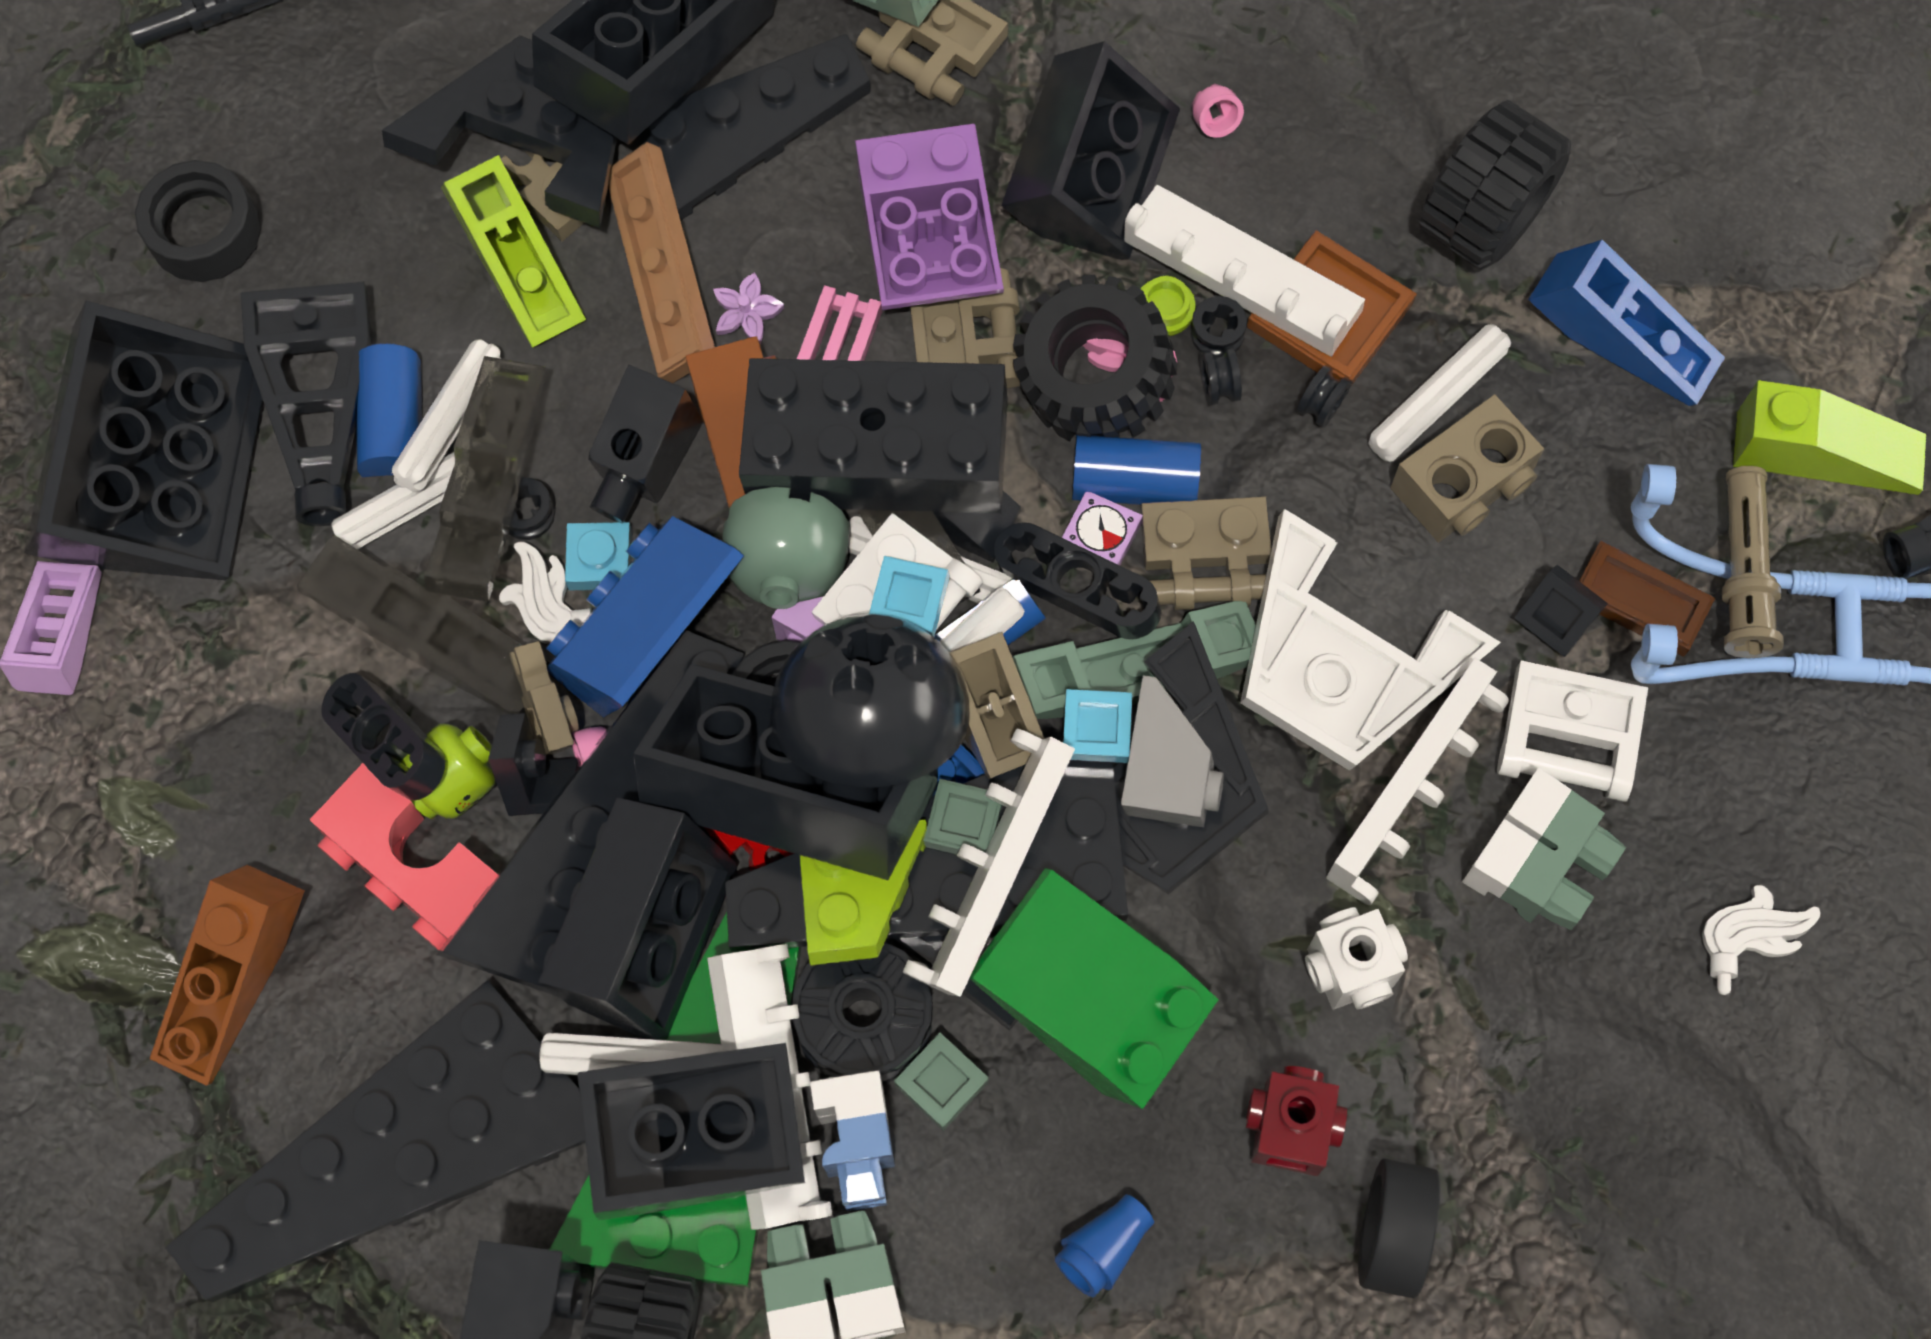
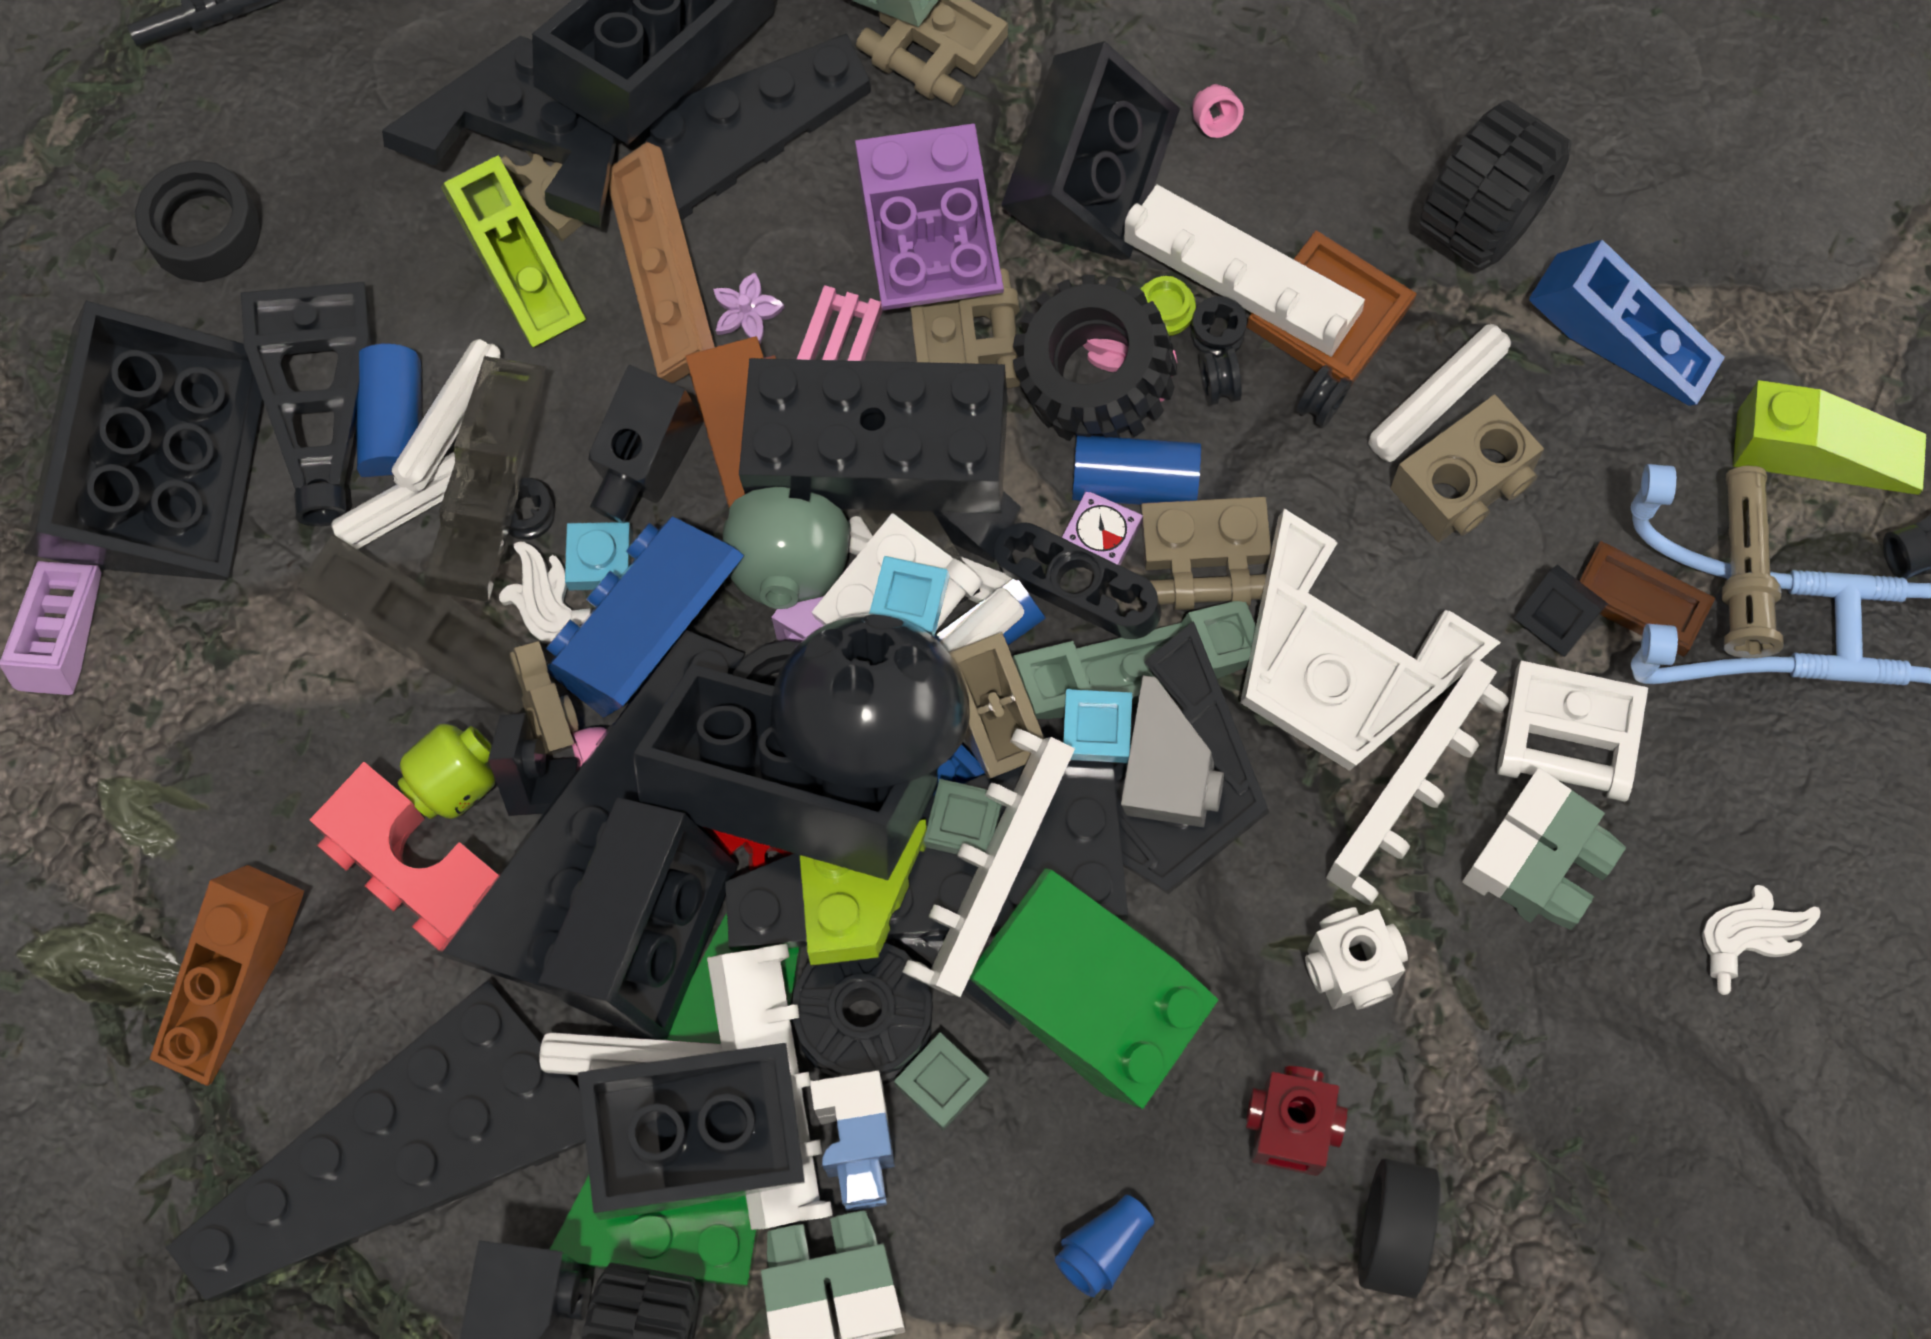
(402, 739): black beam -> none

